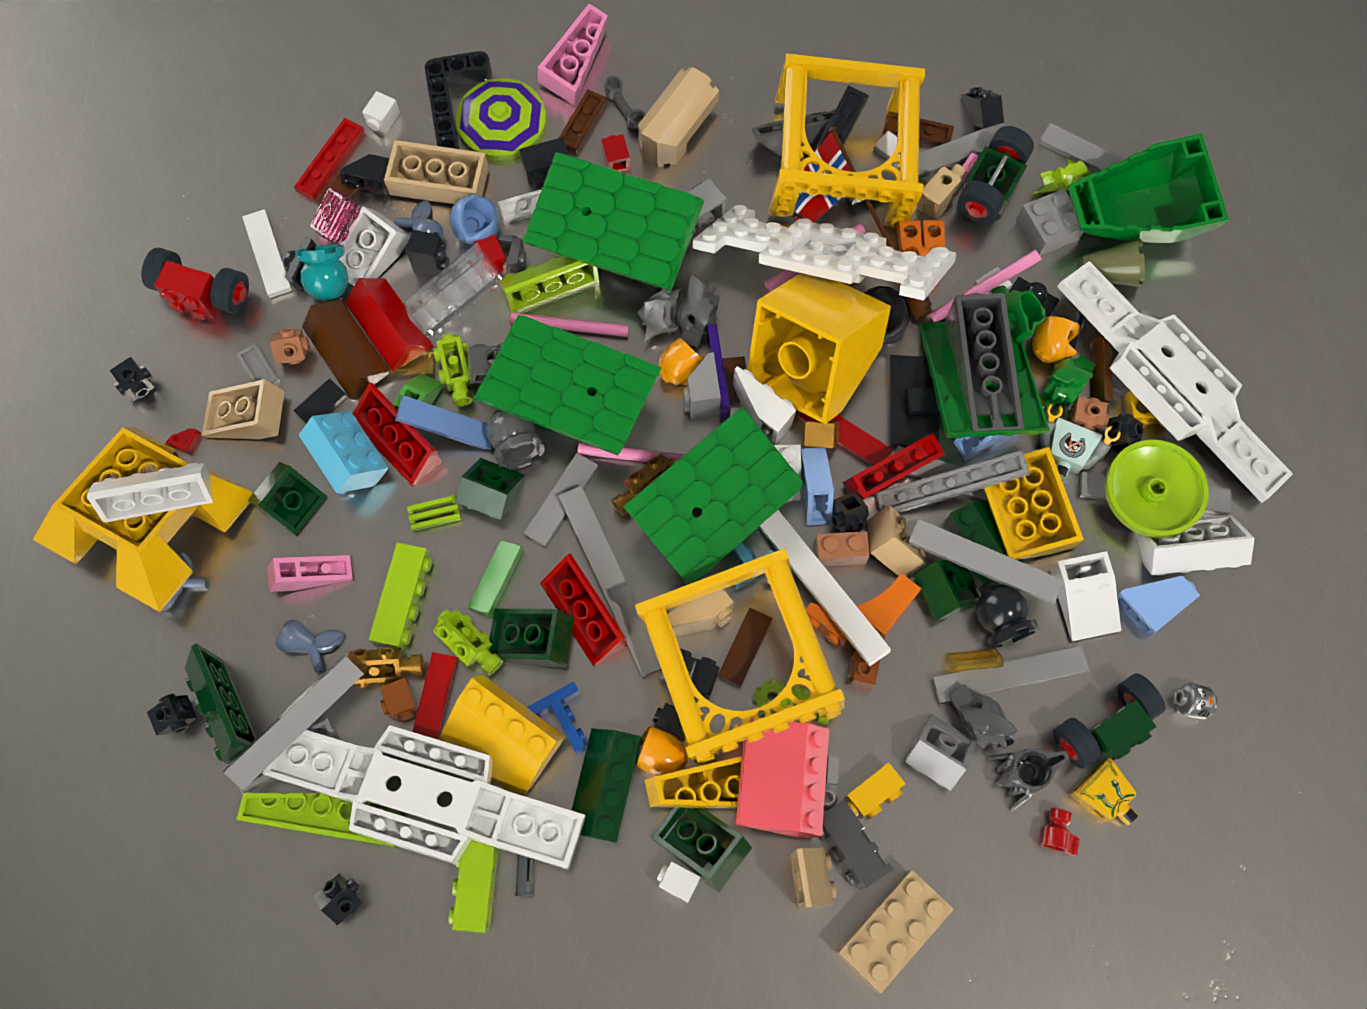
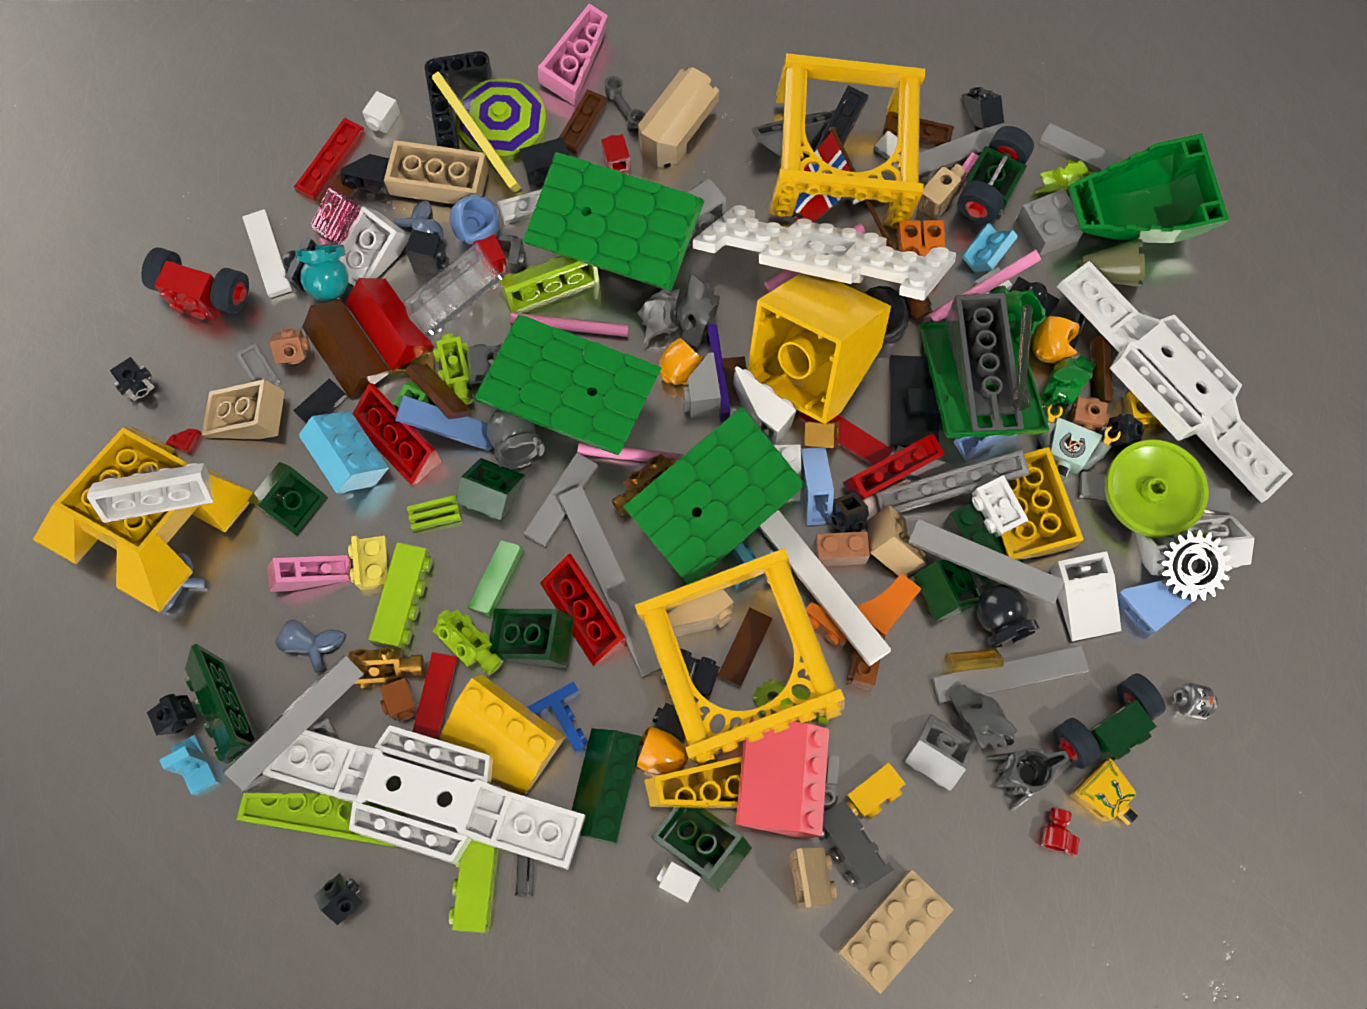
(191, 762): none -> medium azure bracket
(369, 562): none -> light yellow bracket
(438, 391): none -> reddish brown tile
(476, 132): none -> light yellow tile
(988, 248): none -> medium azure bracket
(998, 506): none -> white bracket
(1020, 397): none -> clear smoke piece
(1209, 565): none -> gear

